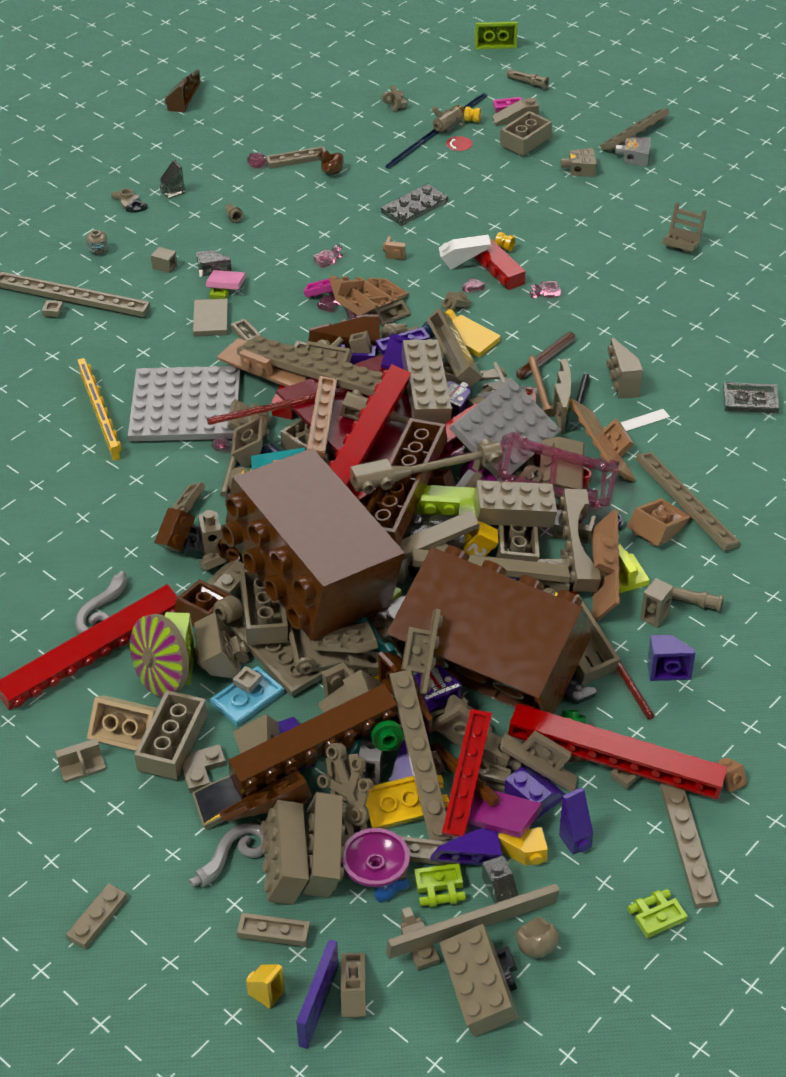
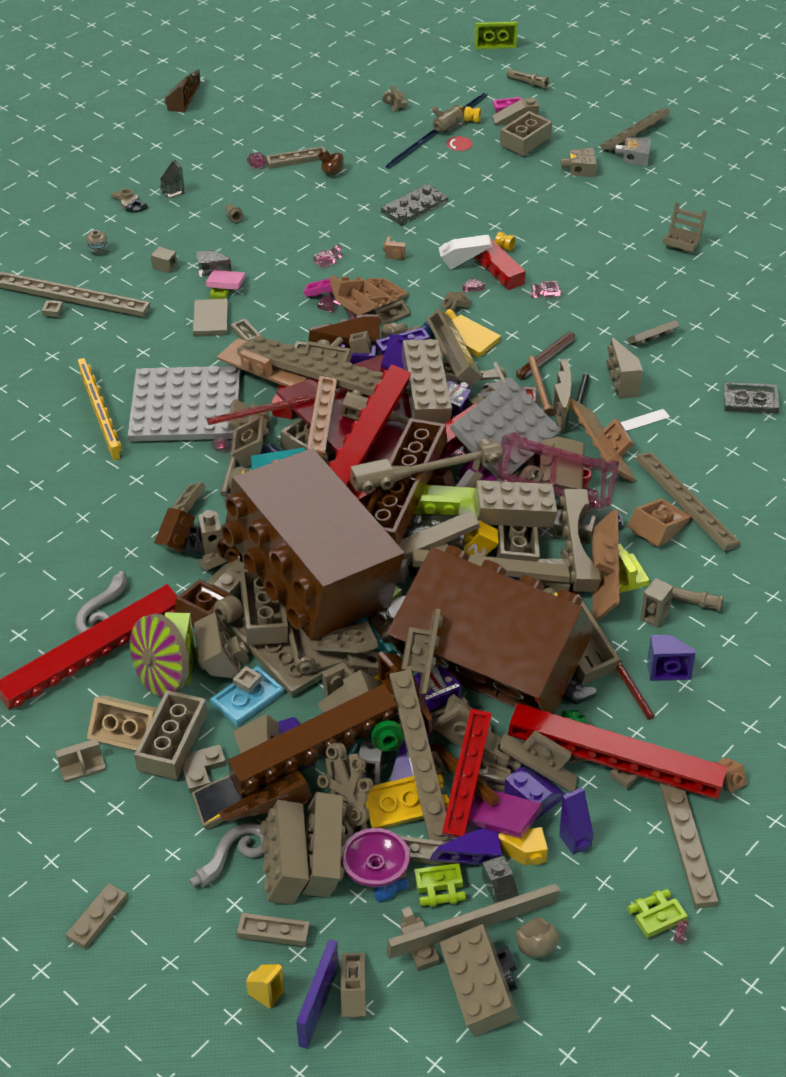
(653, 333): none -> dark tan plate
(681, 931): none -> clear pink tile

